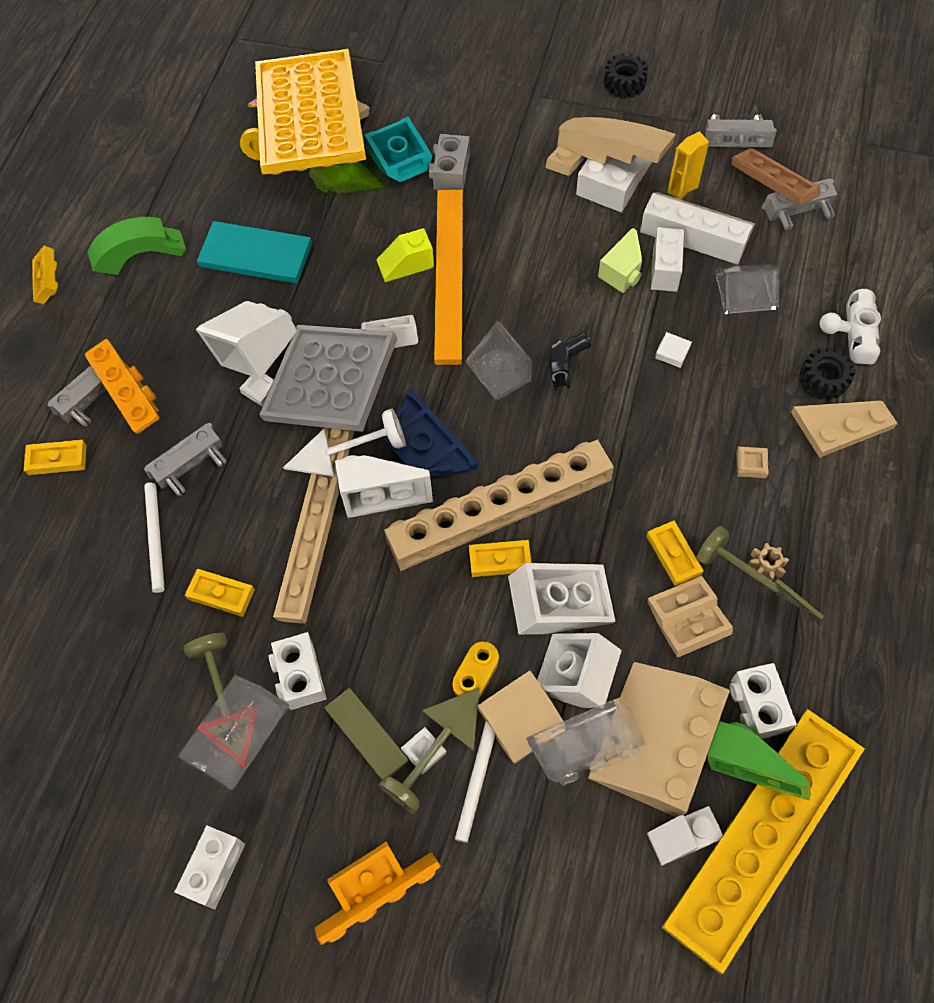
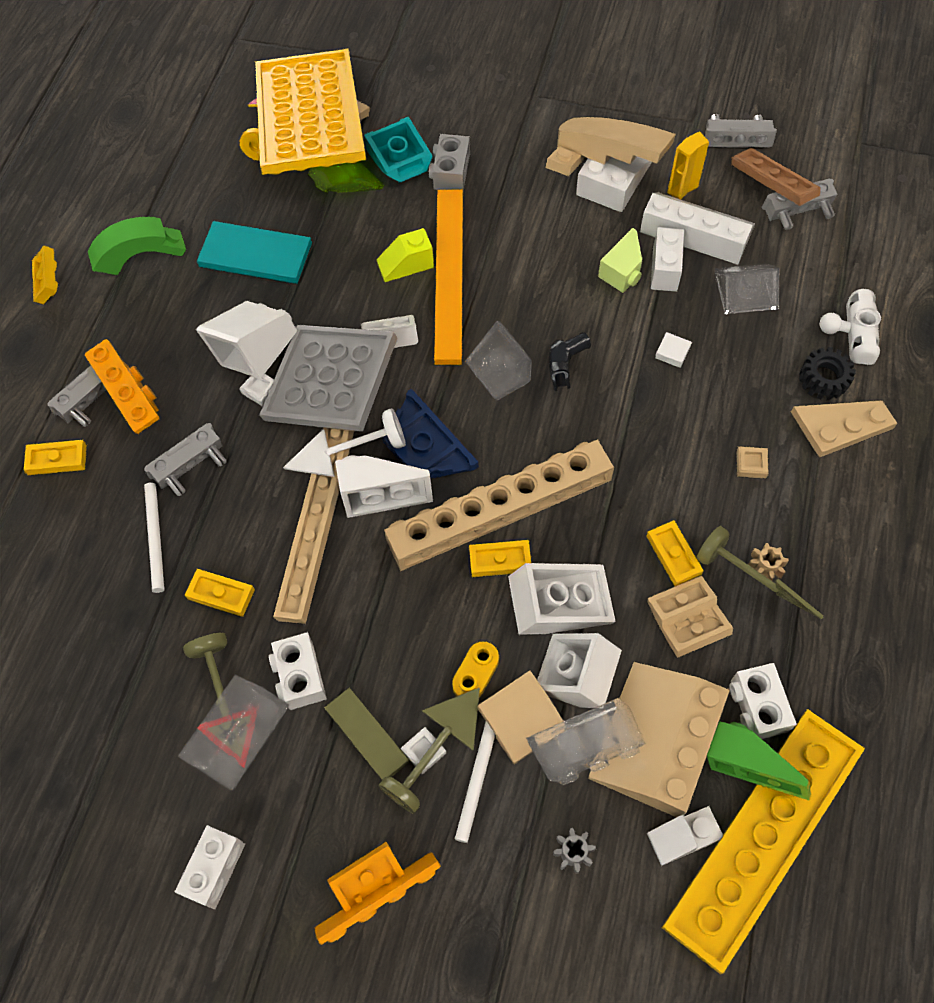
(571, 841): none -> light grey gear
(625, 85): black tyre -> none

